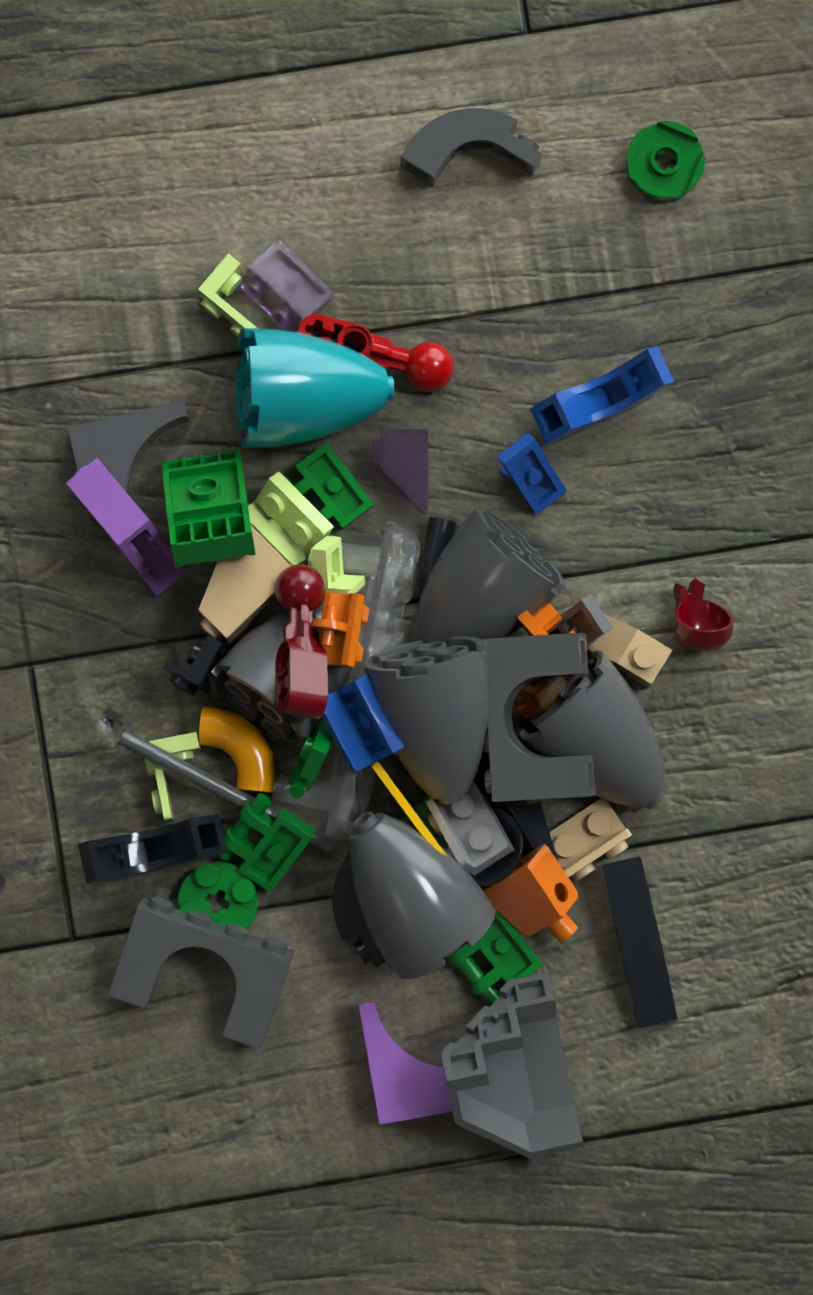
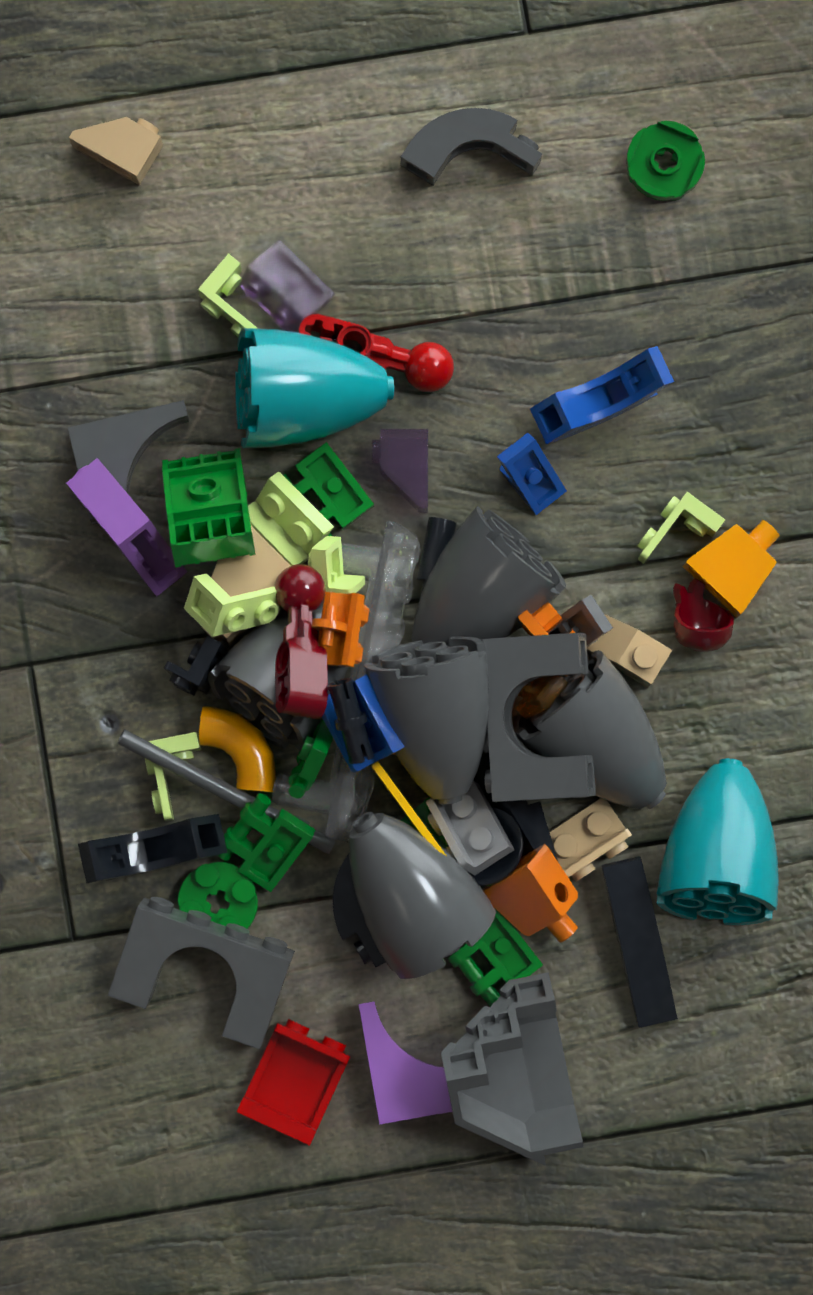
(121, 146): none -> tan slope
(226, 614): none -> yellowish green bracket
(294, 1081): none -> red panel
(350, 721): none -> black pin
(698, 519): none -> yellowish green bracket
(721, 852): none -> teal cylinder
(735, 565): none -> light orange torso

